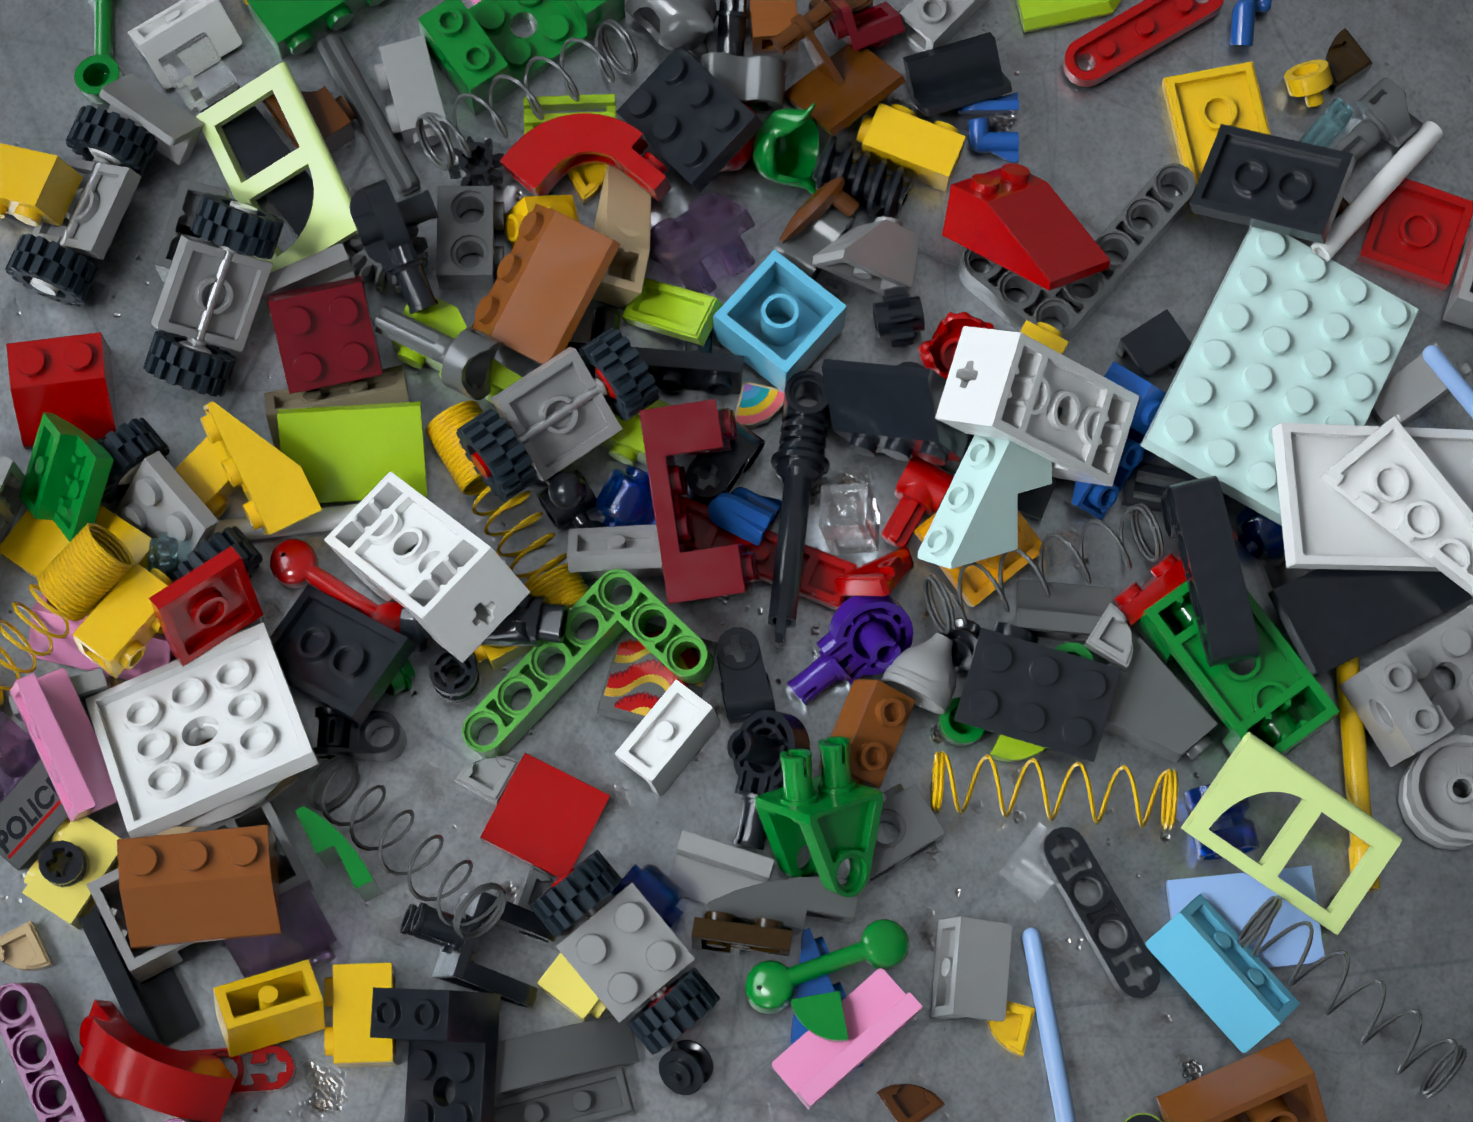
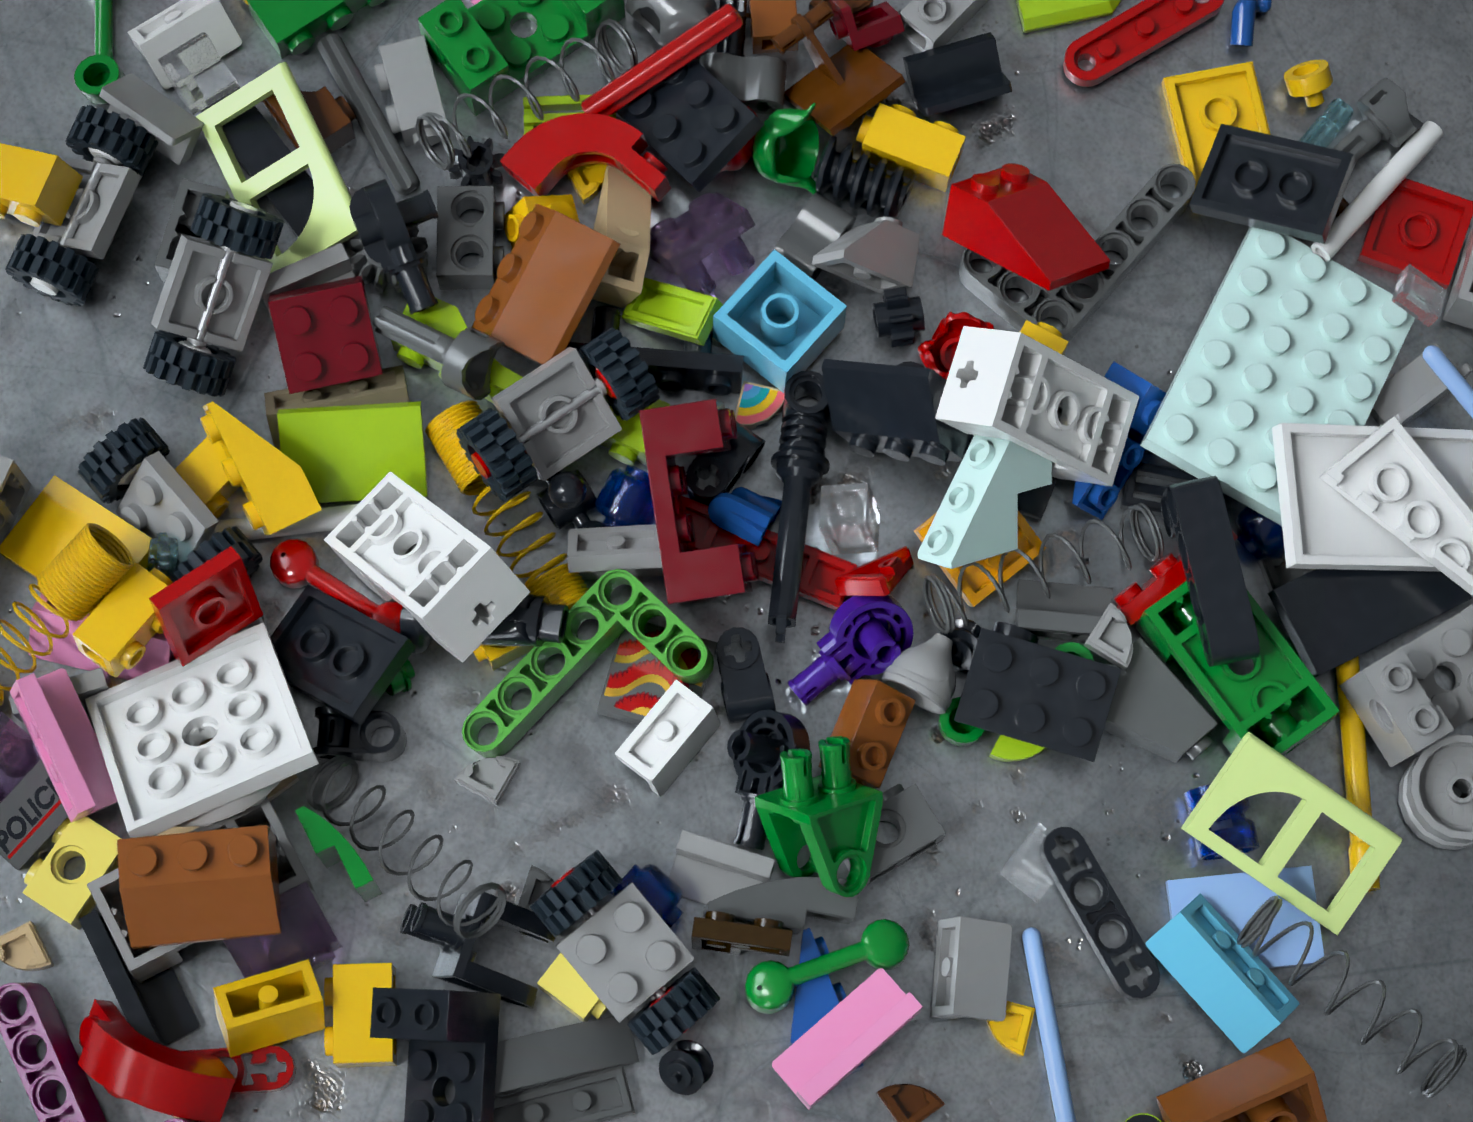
(49, 857): black bush -> none
(63, 378): red slope -> none
(65, 476): green slope -> none
(458, 682): black wheel -> none
(545, 817): red tile -> none
(664, 62): none -> red axle
(814, 207): reddish brown bar -> none
(822, 1015): green tile -> none
(920, 493): red axle -> none
(998, 143): blue piece -> none
(1155, 344): black panel -> none
(1168, 804): yellow piece -> none
(1346, 60): dark brown tile -> none
(1419, 295): none -> clear tile

